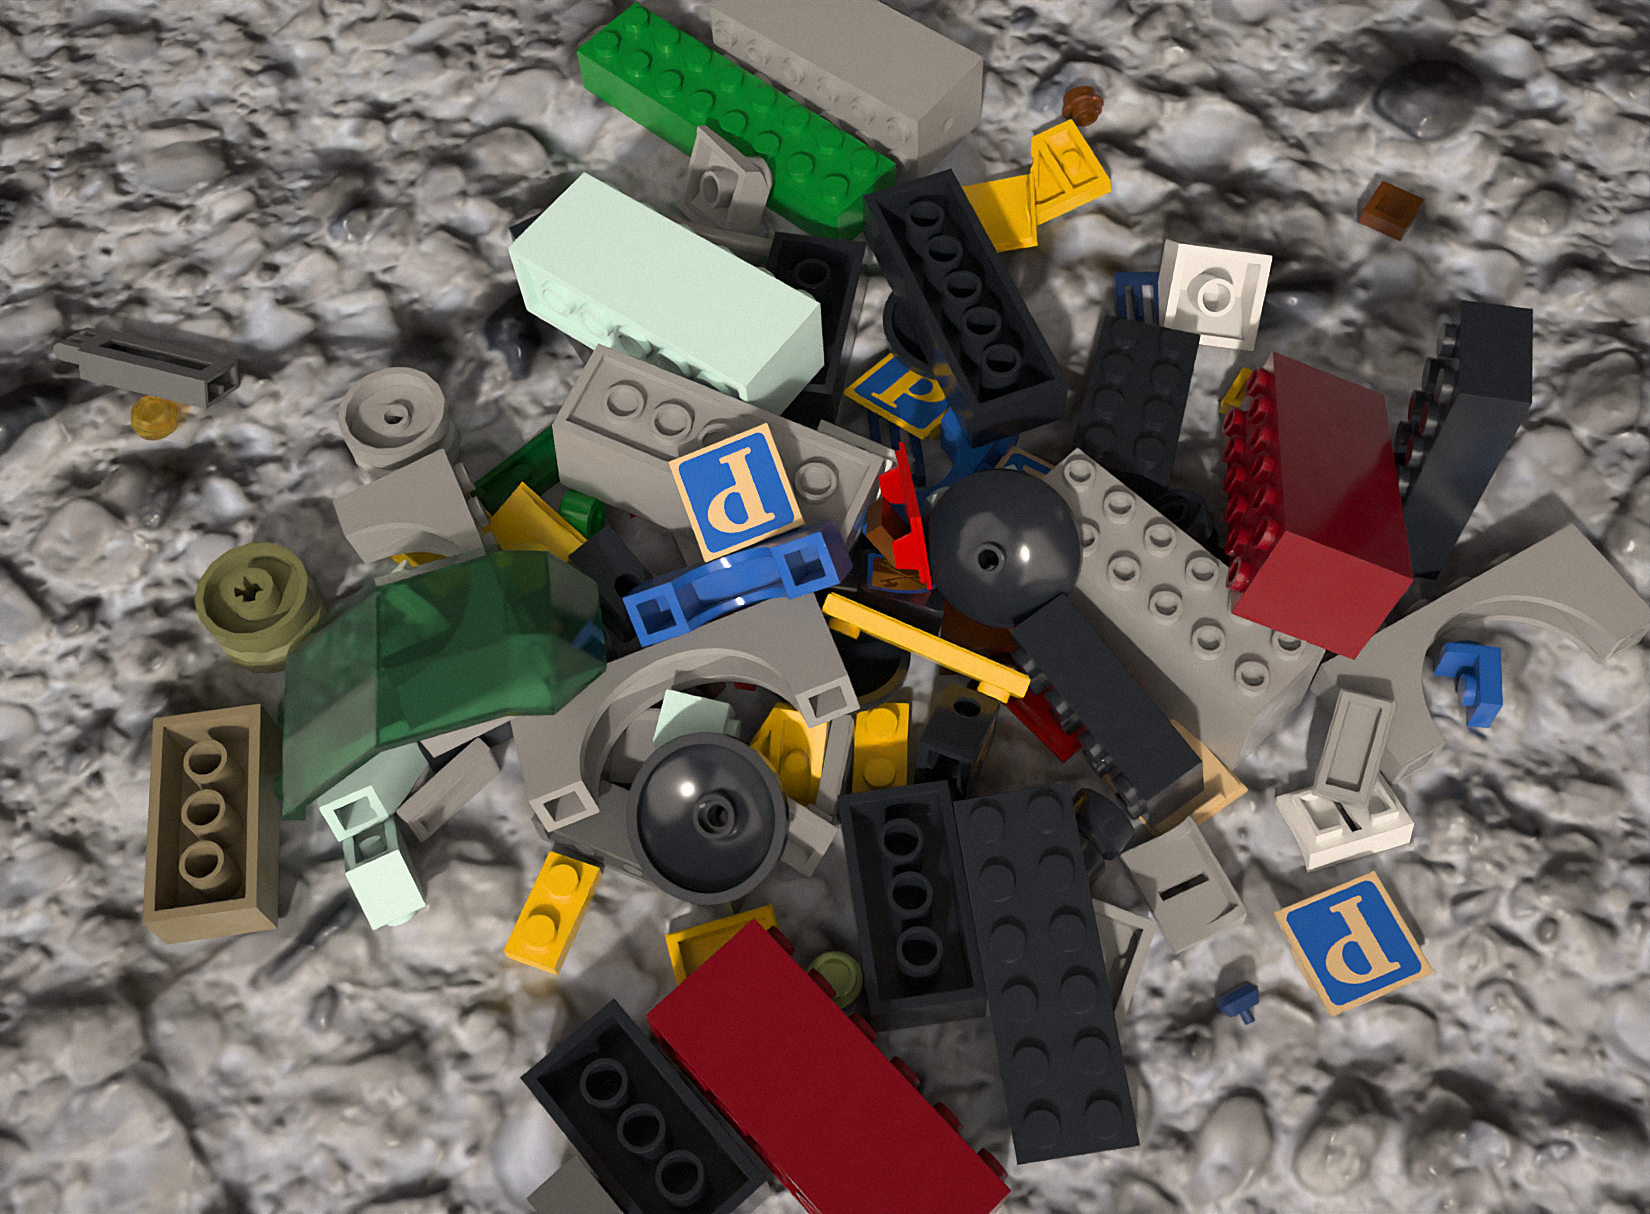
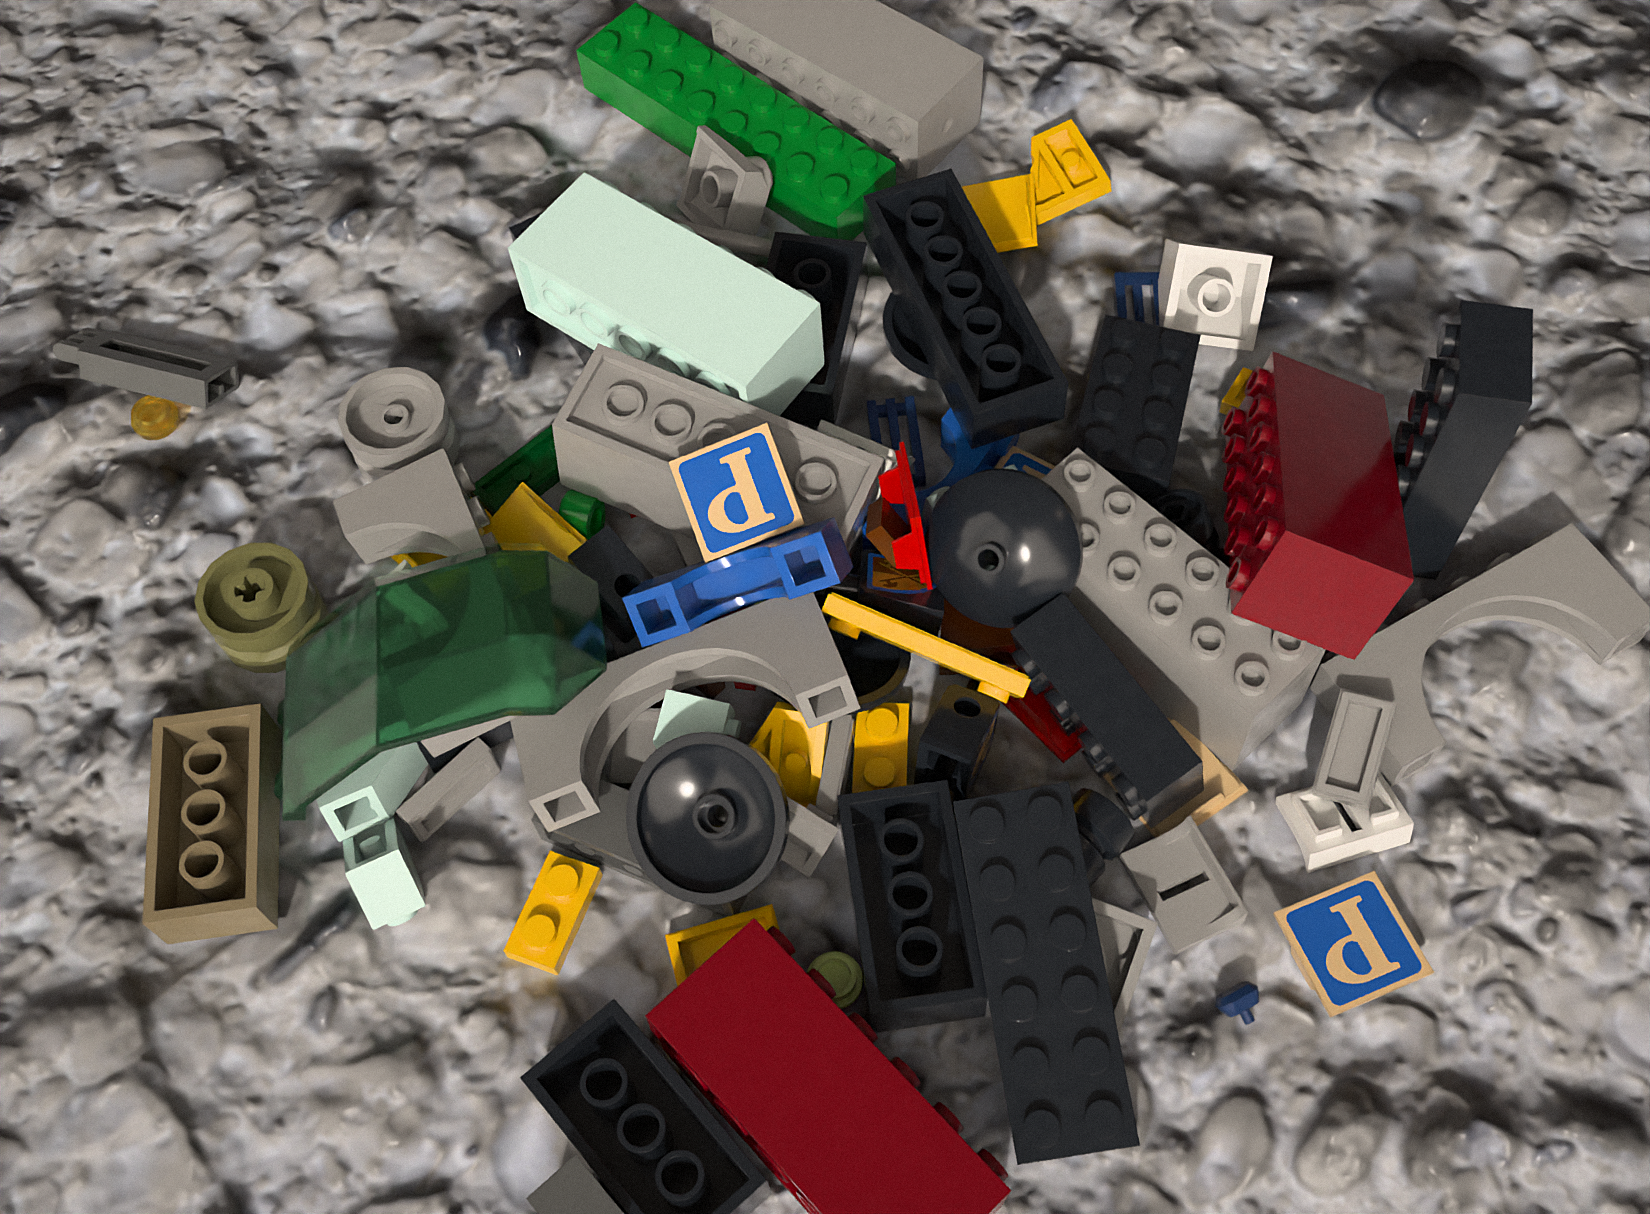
(901, 397): piece -> none
(1082, 106): reddish brown plate -> none
(1391, 210): reddish brown plate -> none
(1479, 676): blue bracket -> none

